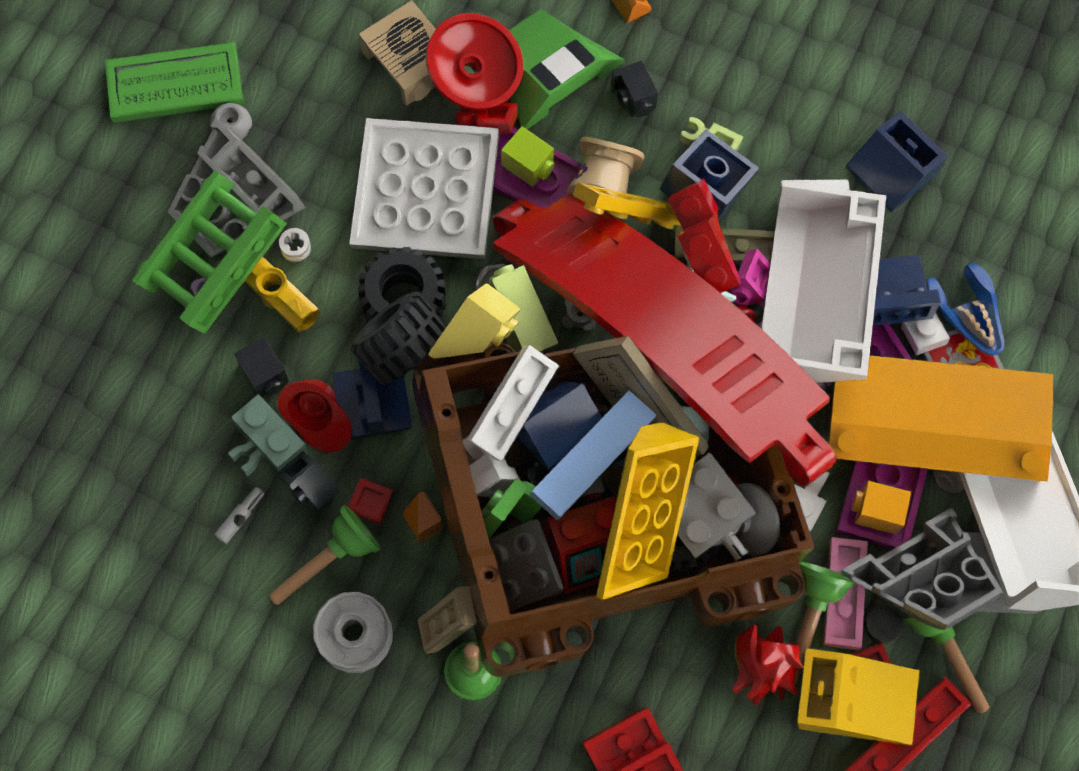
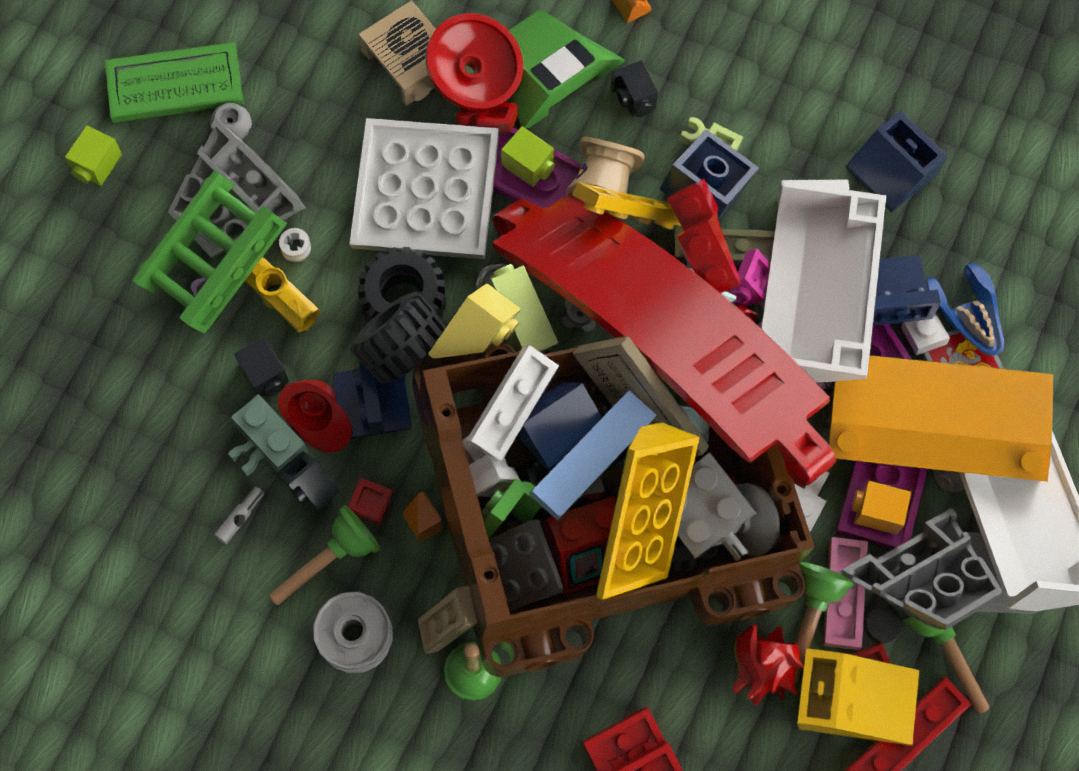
(93, 156): none -> lime brick

